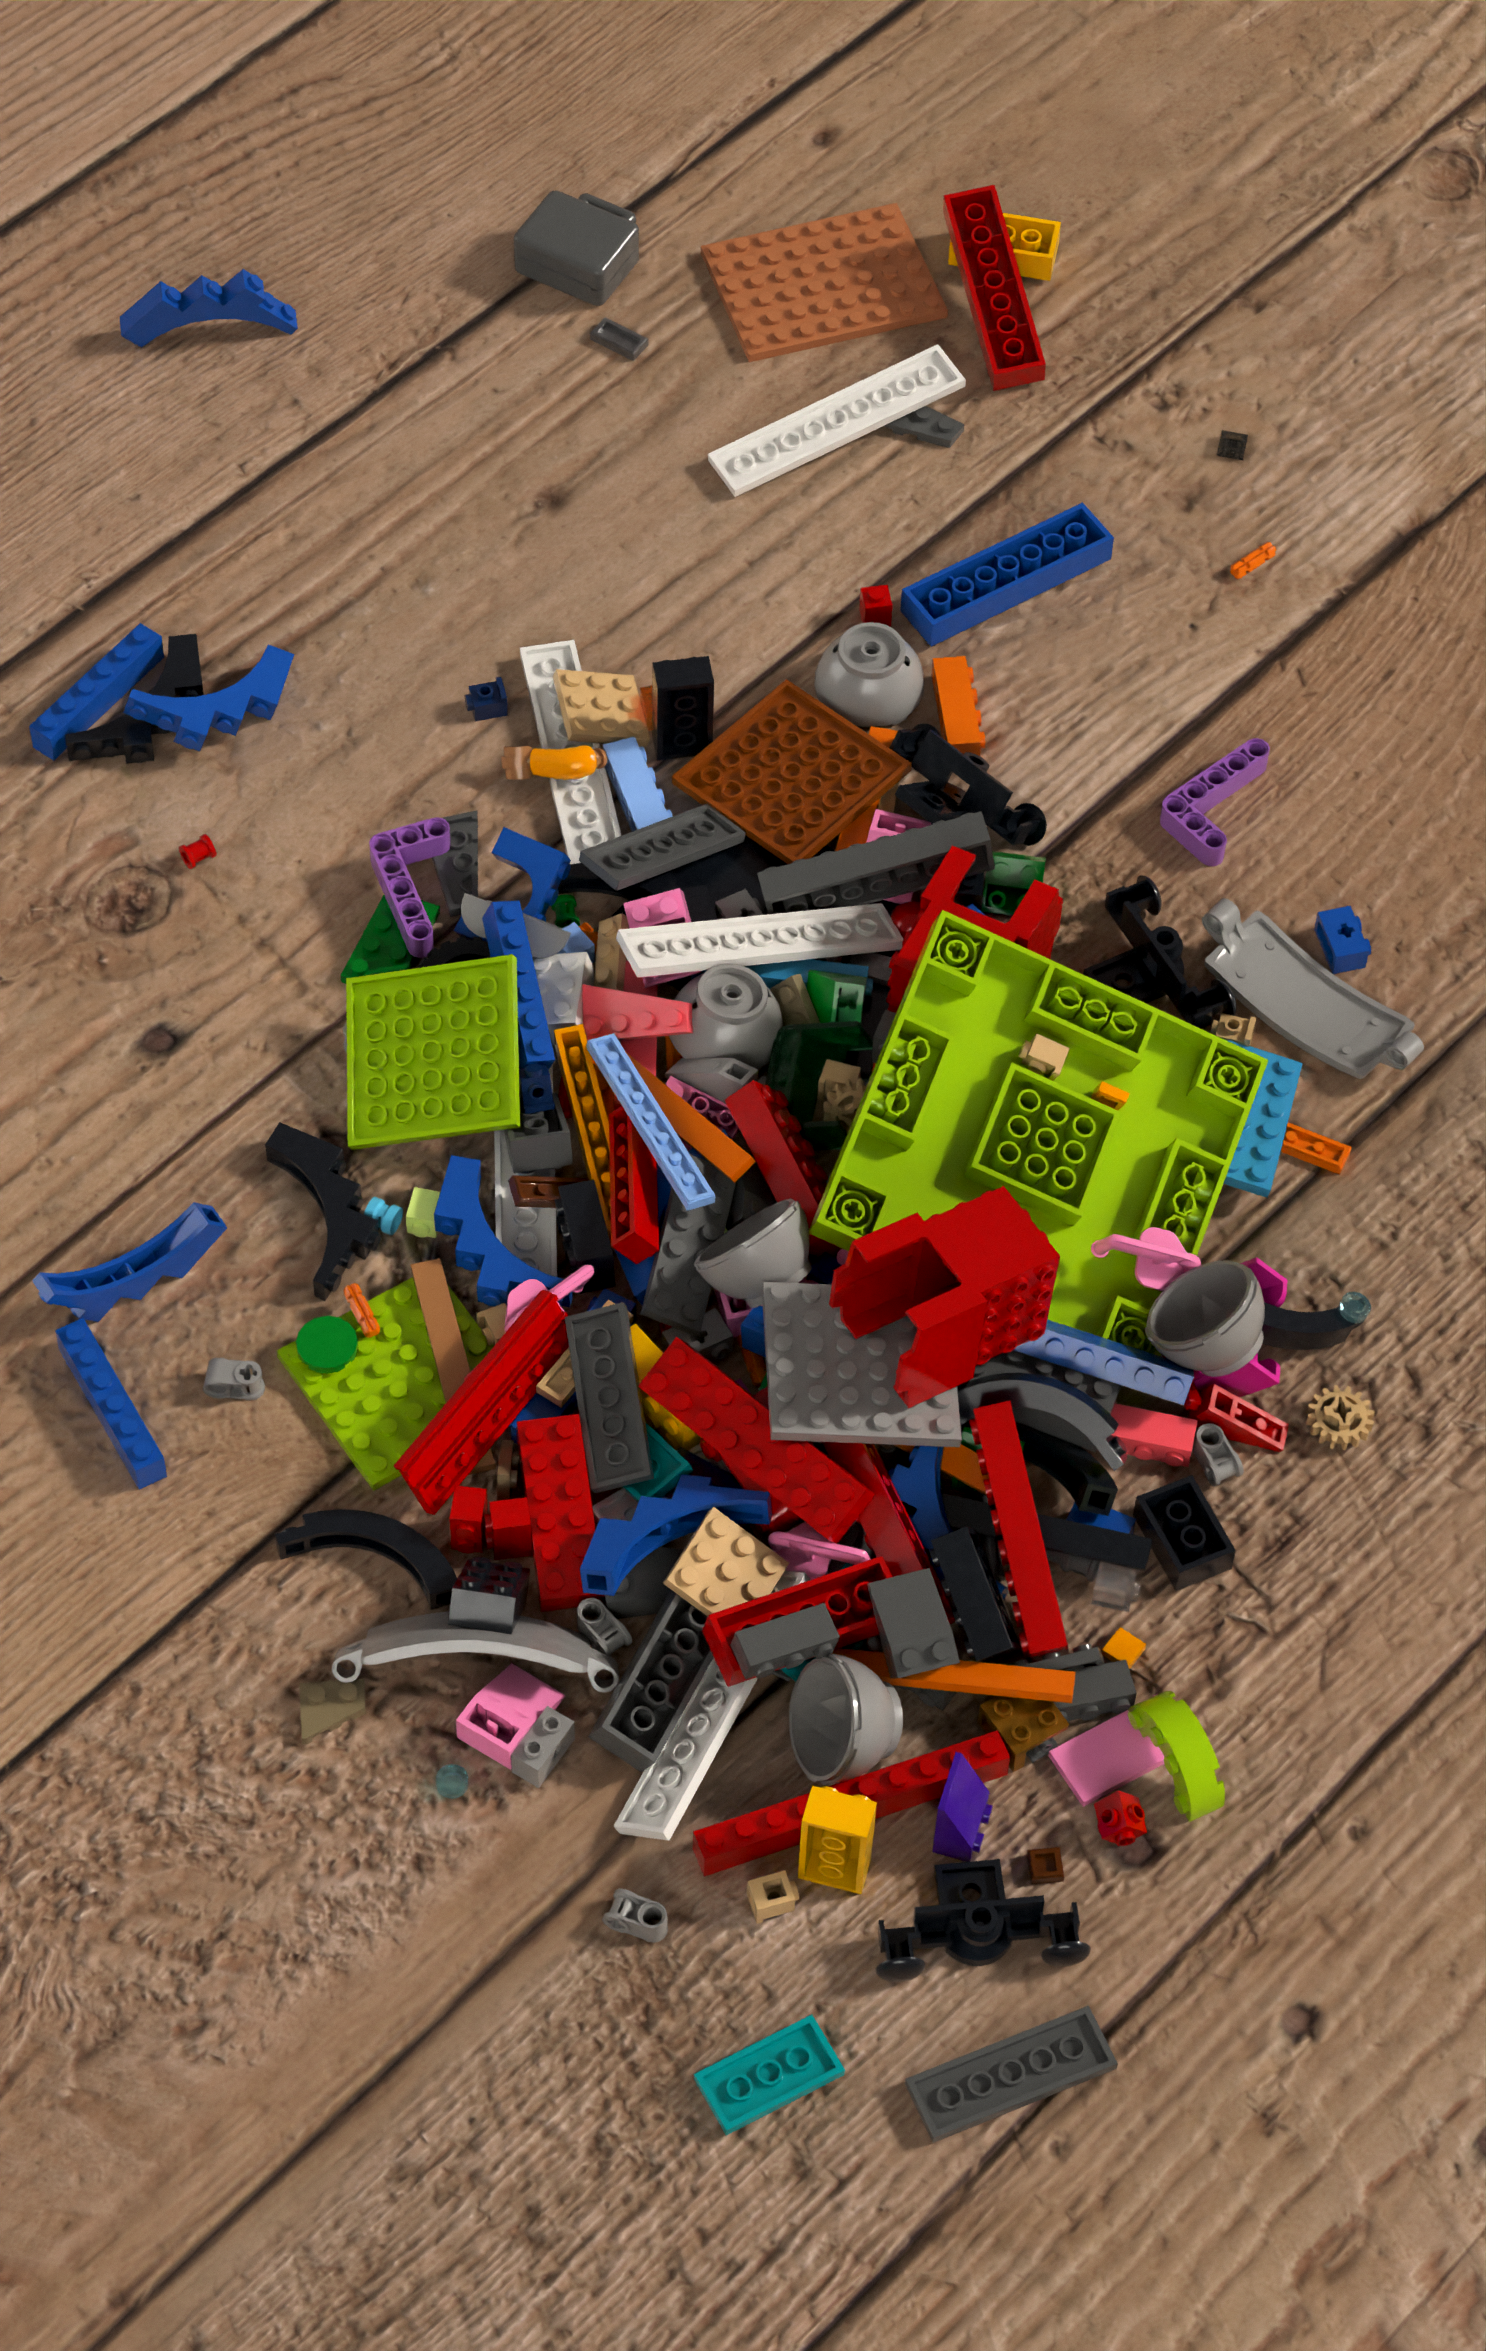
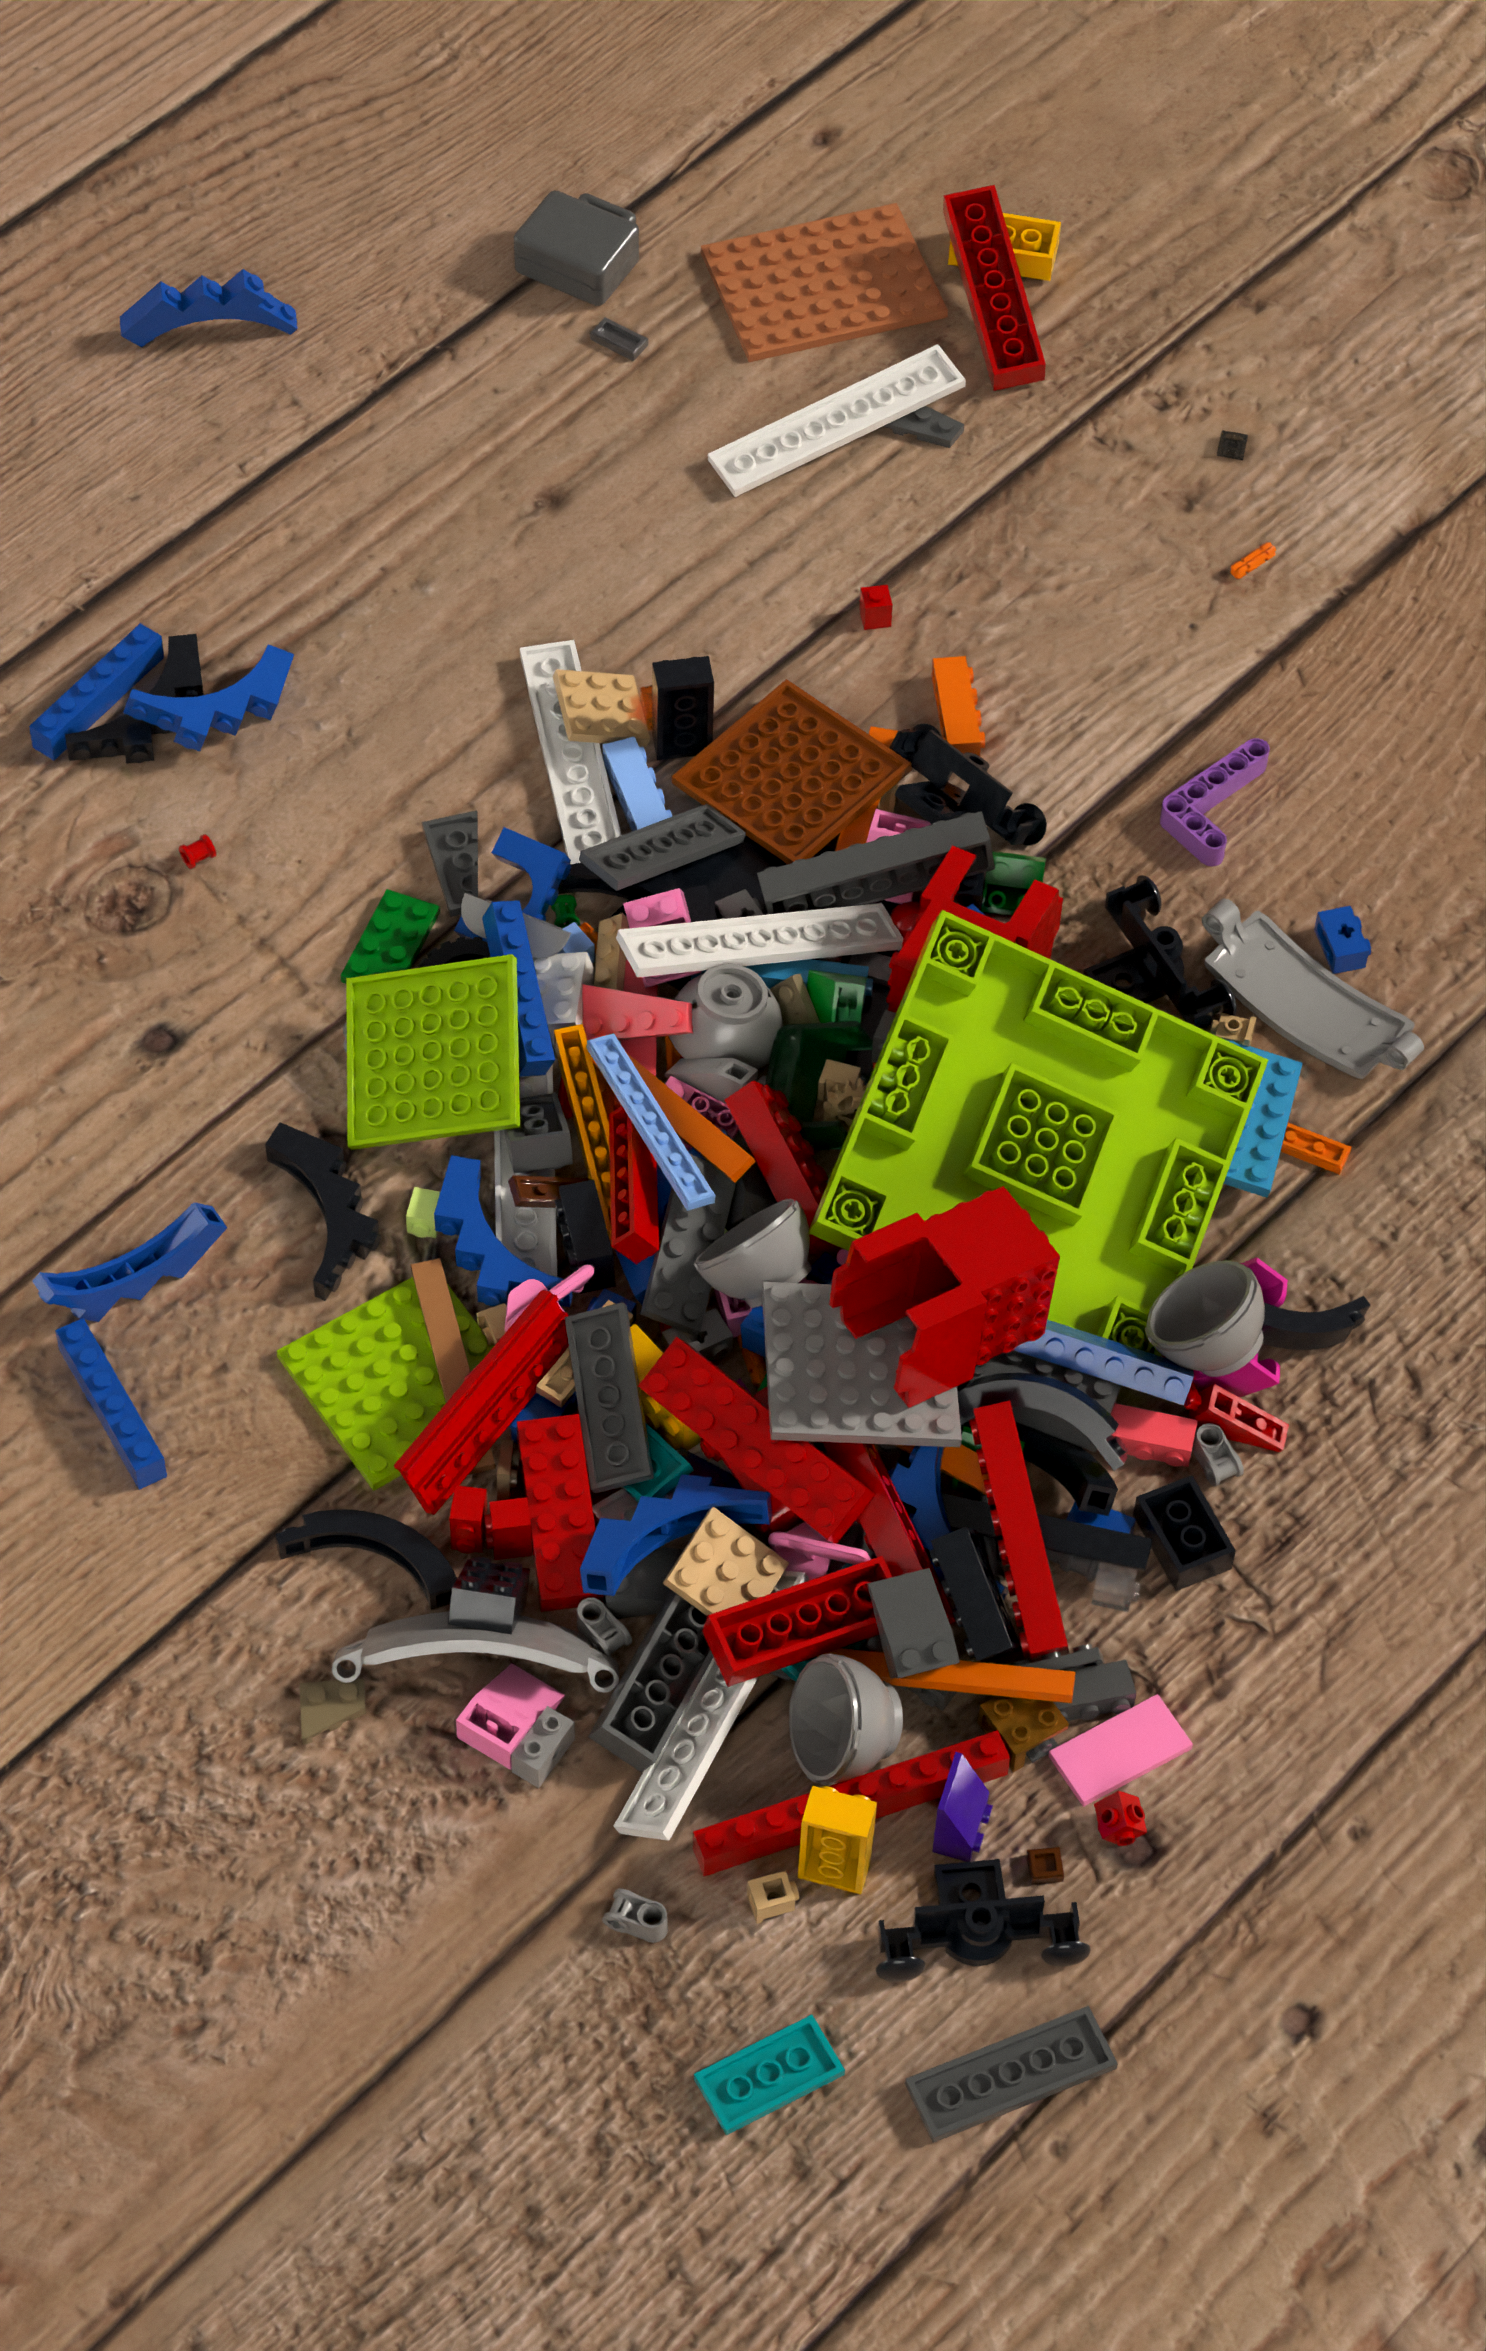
(232, 1377): light grey piece -> none
(327, 1344): green tile -> none
(361, 1310): orange axle -> none
(388, 1216): medium azure wheel -> none
(389, 856): medium lavender beam -> none
(452, 1781): clear light blue tile -> none
(487, 700): dark blue brick -> none
(535, 1088): dark blue brick -> none
(564, 764): light orange piece -> none
(785, 1641): dark grey brick -> none
(868, 678): light grey piece -> none
(1006, 574): blue brick -> none
(1043, 1056): tan brick -> none
(1110, 1095): light orange tile -> none
(1123, 1647): light orange tile -> none
(1158, 1257): bright pink piece -> none
(1185, 1751): lime brick -> none
(1343, 1408): tan gear -> none
(1354, 1307): clear light blue tile -> none

